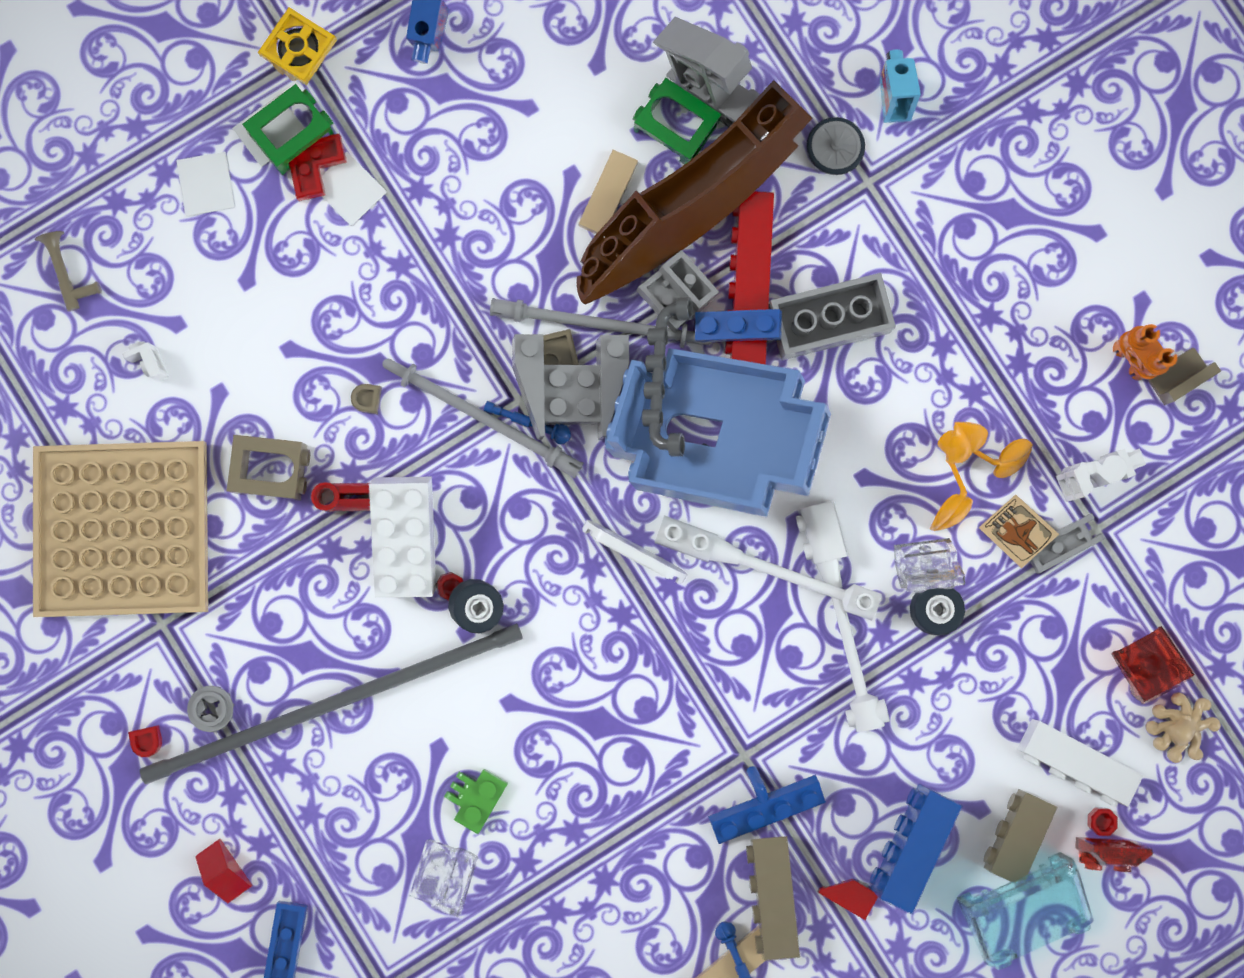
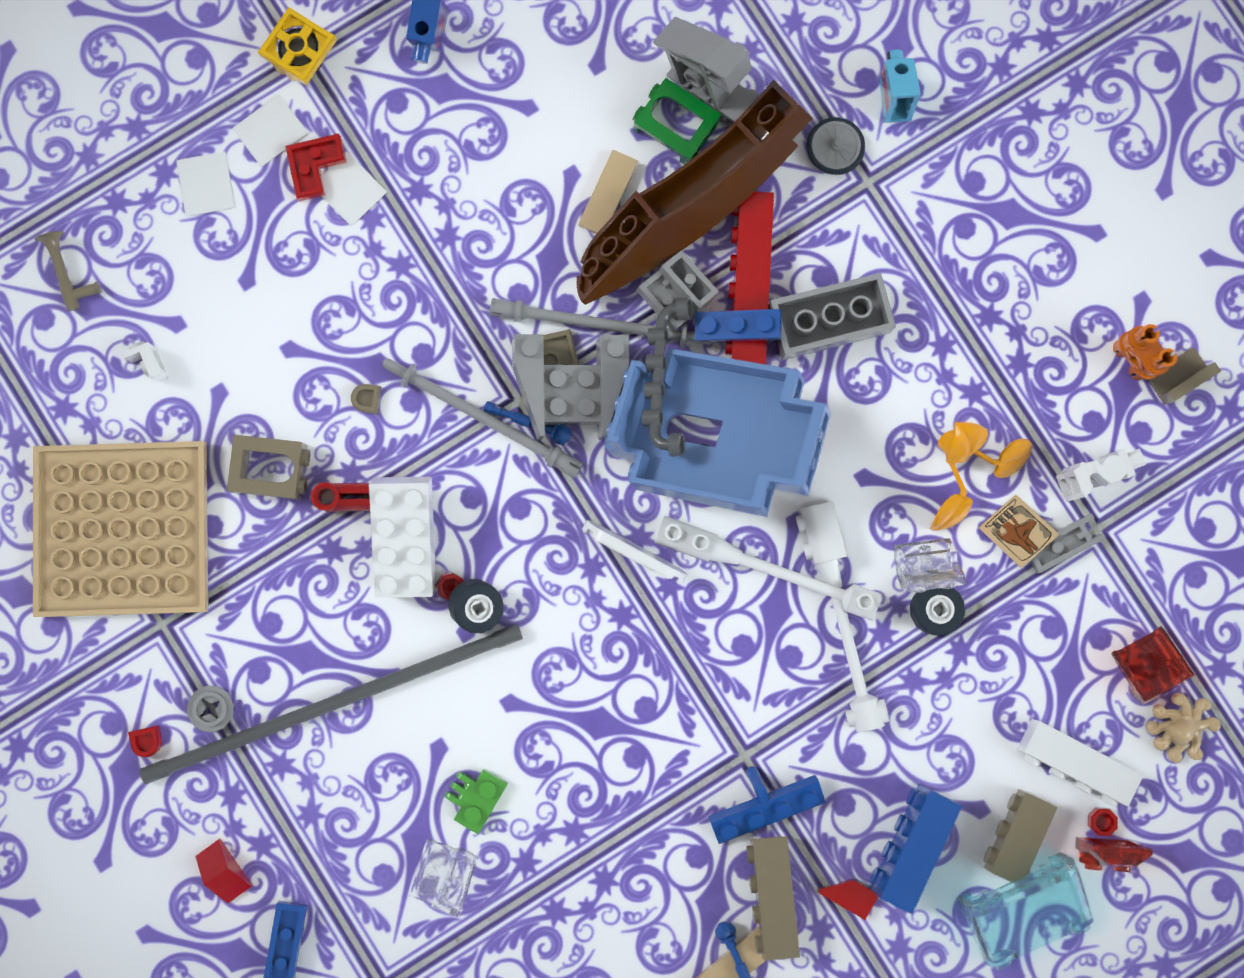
(280, 157): green panel -> none

